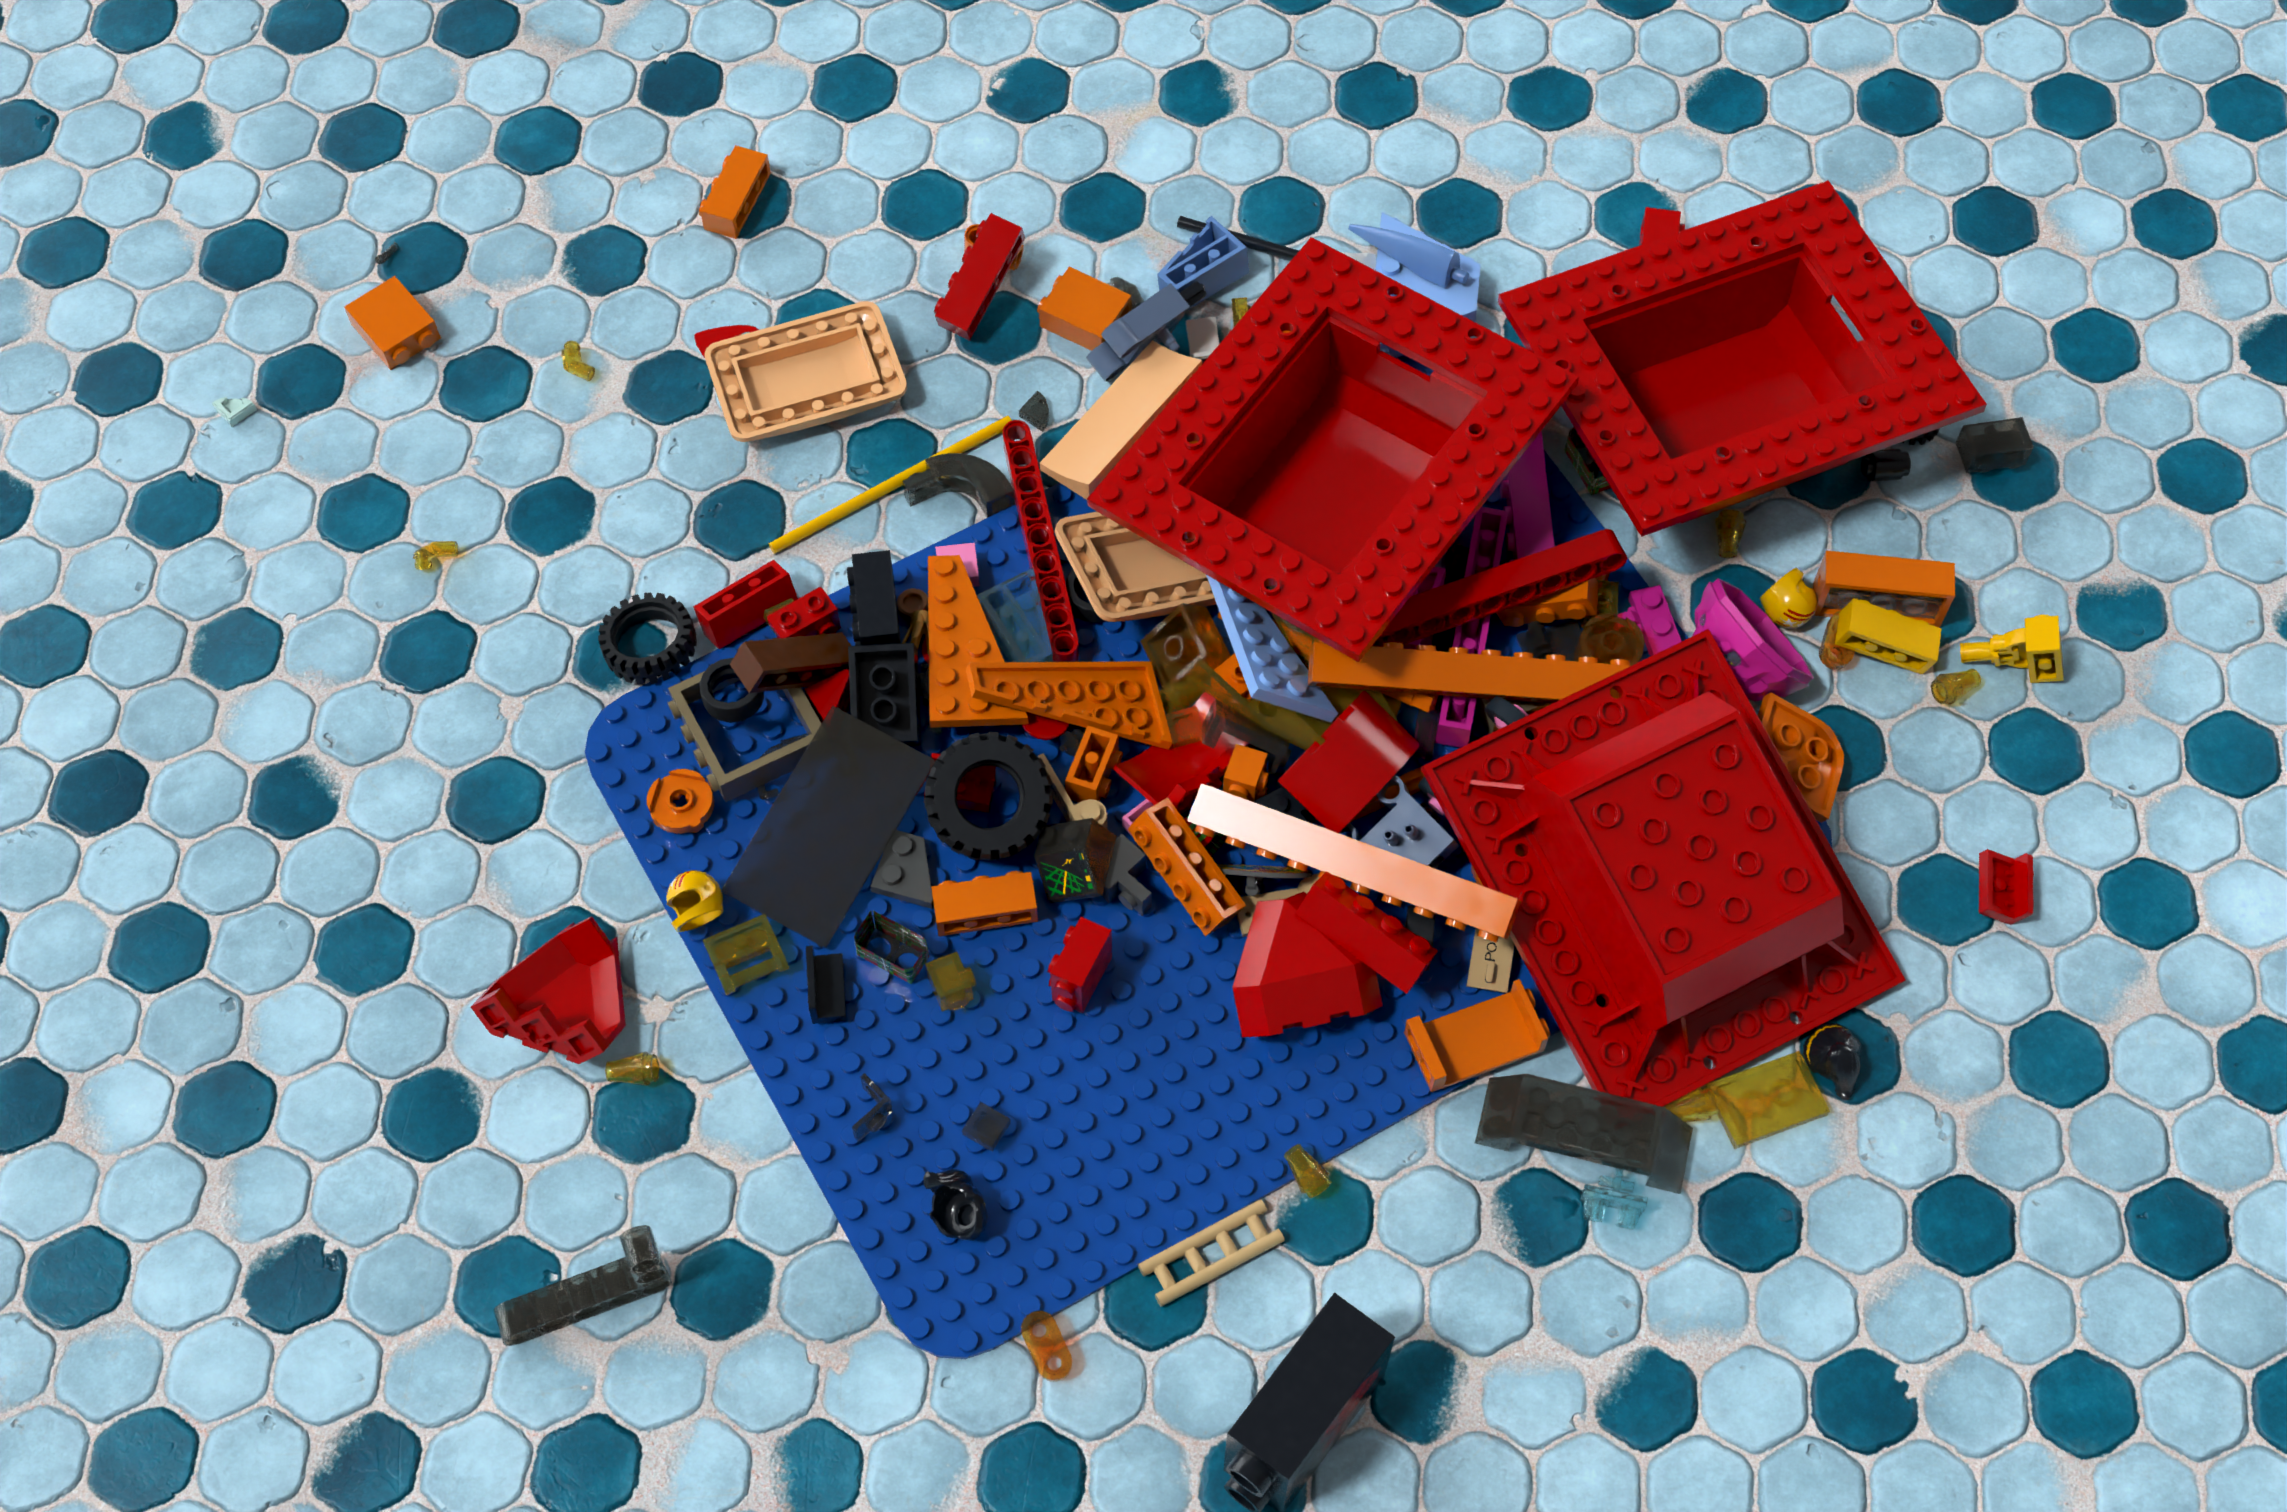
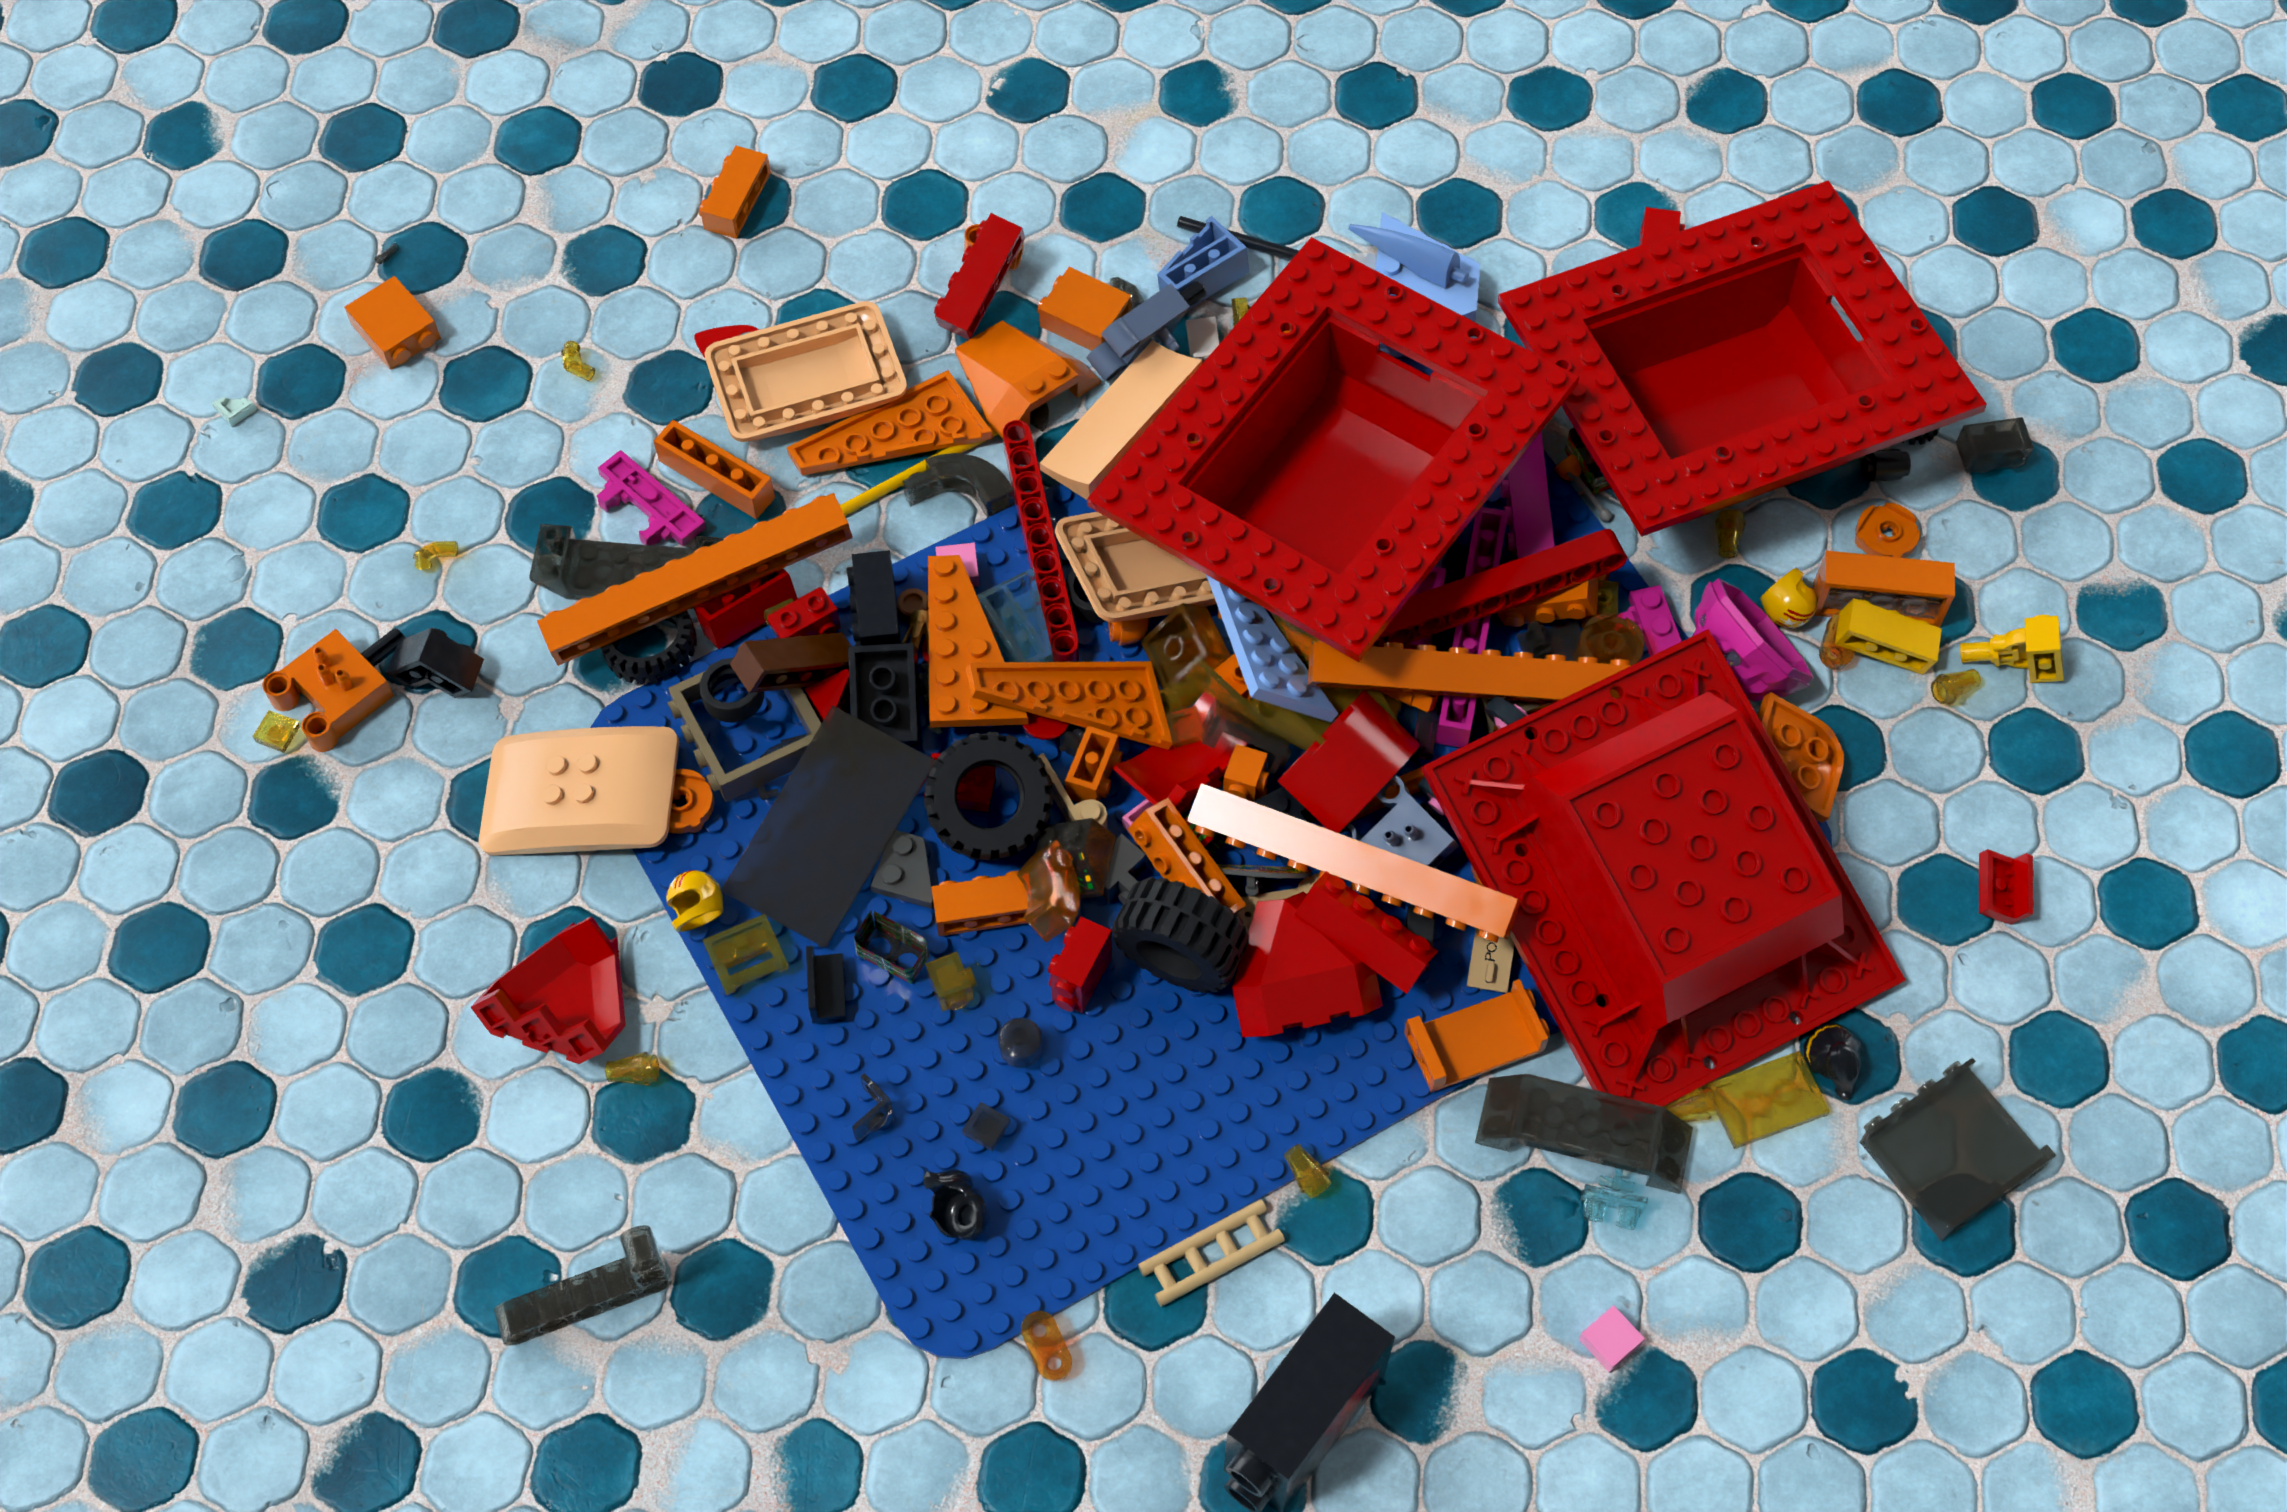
(276, 731): none -> clear yellow plate
(336, 682): none -> orange piece
(435, 660): none -> black brick
(579, 790): none -> light nougat wedge
(588, 567): none -> clear smoke slope
(665, 511): none -> dark pink hinge
(694, 578): none -> orange brick
(714, 469): none -> orange brick
(922, 420): none -> orange wing
(1018, 373): none -> orange wedge
(1020, 1042): none -> clear smoke head
(1050, 891): none -> clear orange brick
(1128, 631): none -> orange piece
(1180, 935): none -> black tyre
(1570, 470): none -> hinge
(1611, 1338): none -> bright pink piece
(1891, 516): none -> orange plate
(1953, 1150): none -> clear smoke panel

